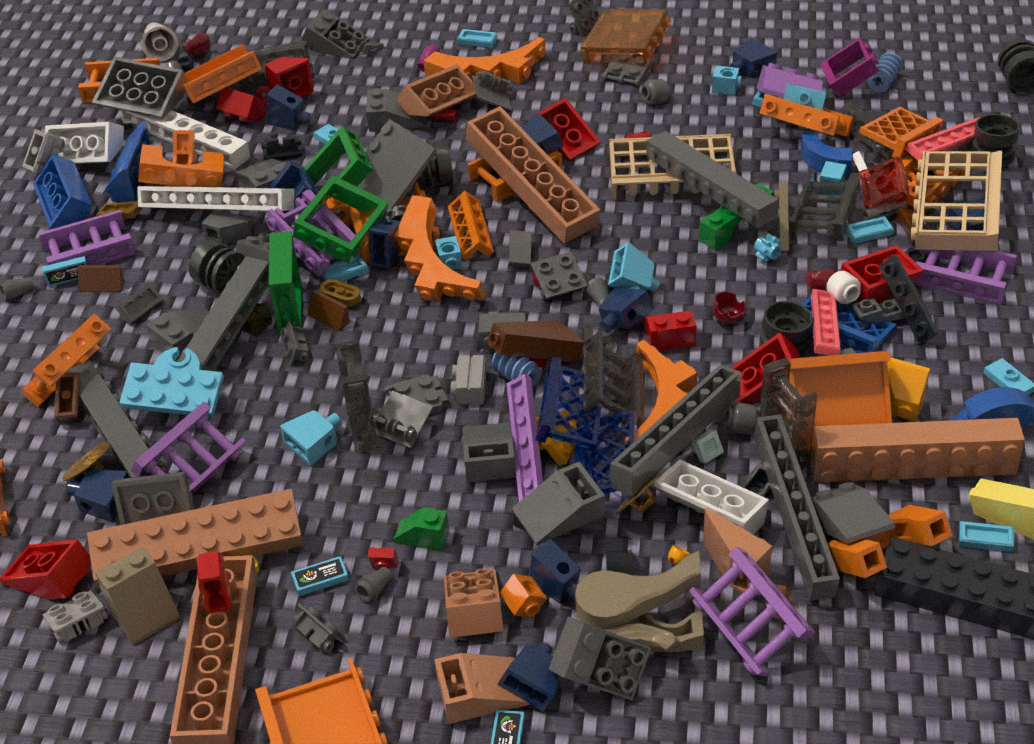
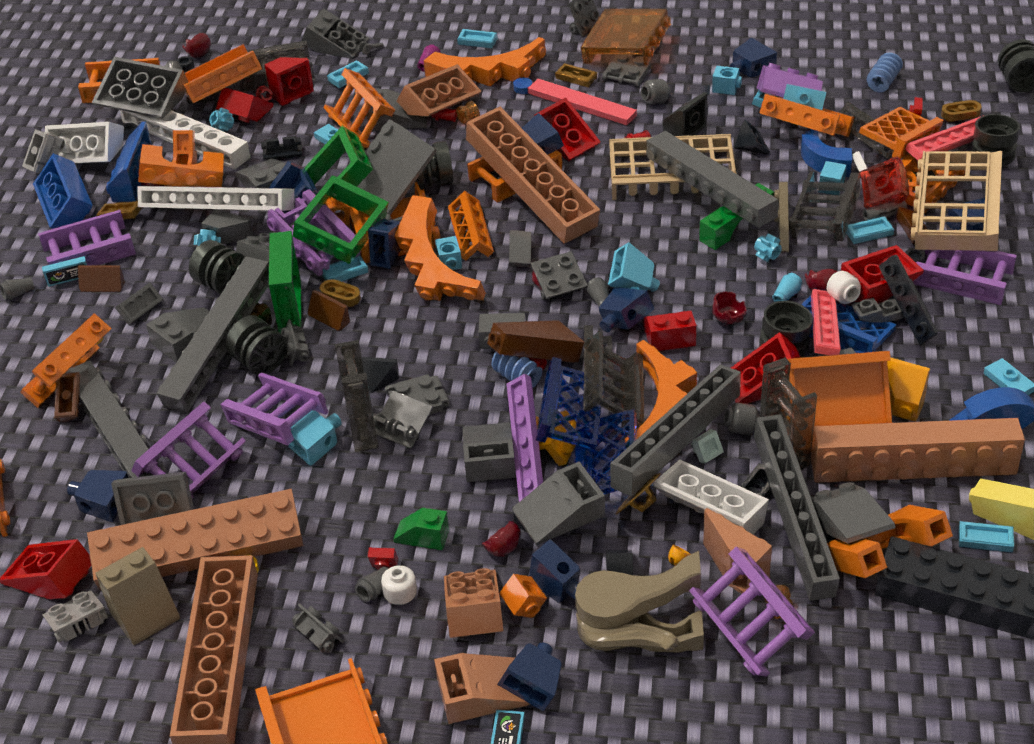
(87, 460): pearl gold shield -> none
(159, 42): white cone -> none
(171, 385): medium azure plate -> none
(206, 235): none -> medium azure gear
(213, 582): red brick -> none
(221, 119): none -> medium azure gear
(256, 345): none -> pearl dark grey wheel
(268, 424): none -> medium lavender fence
(285, 109): dark blue torso -> none
(319, 576): tile -> none
(339, 81): none -> medium azure plate
(371, 99): none -> orange fence
(380, 372): none -> black slope
(397, 212): dark grey plate -> none
(399, 585): none -> white head
(467, 112): none -> clear orange wheel
(470, 380): light grey brick -> none
(492, 89): dark grey hinge -> none
(504, 540): none -> dark red hair
(521, 85): none -> blue tile
(576, 75): none -> pearl gold tile
(583, 102): none -> coral tile
(599, 658): dark grey slope -> none
(688, 118): none -> pearl dark grey slope
(751, 139): none -> black slope
(787, 287): none -> medium azure cone
(845, 58): magenta window -> none
(917, 107): none -> red plate
(961, 110): none -> pearl gold plate

